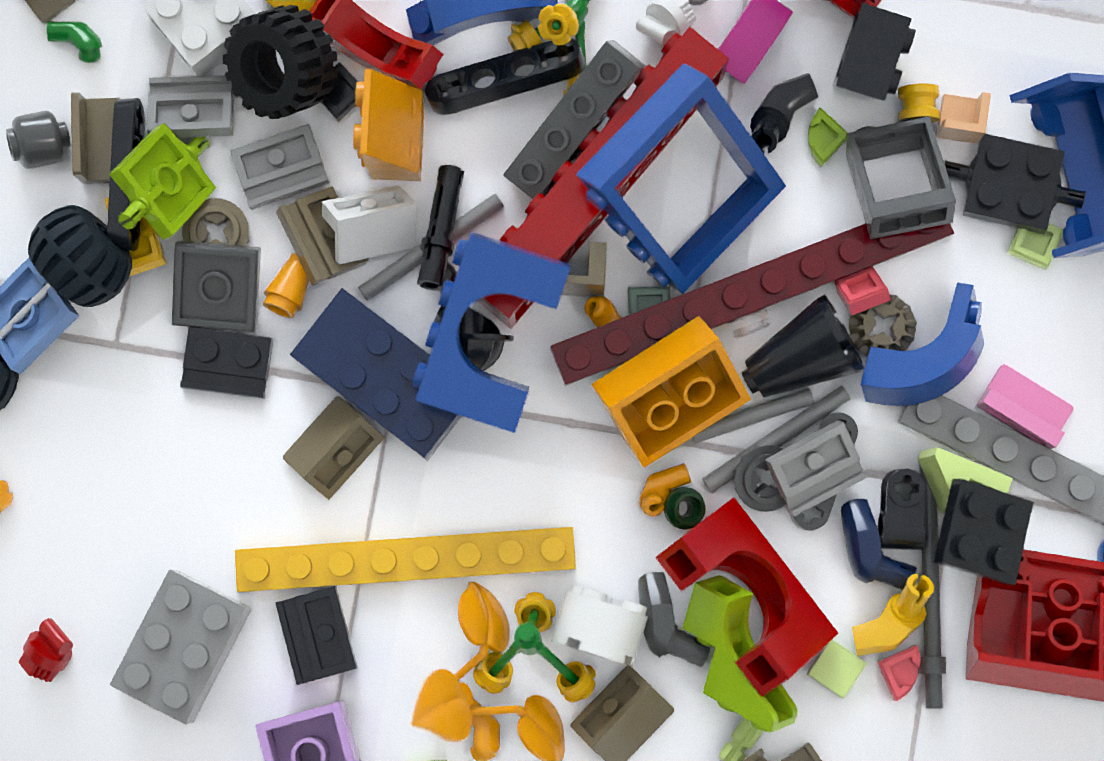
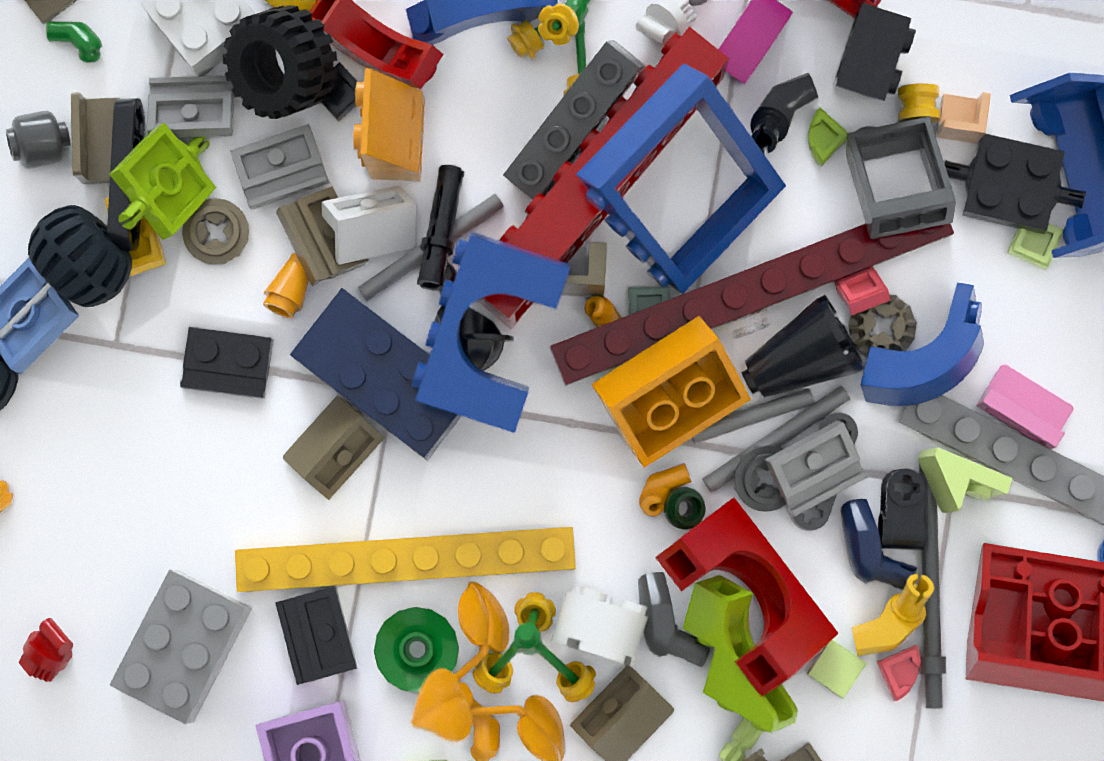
(216, 286): dark grey plate -> none
(394, 643): none -> green dish
(505, 82): black beam -> none
(983, 532): black plate -> none

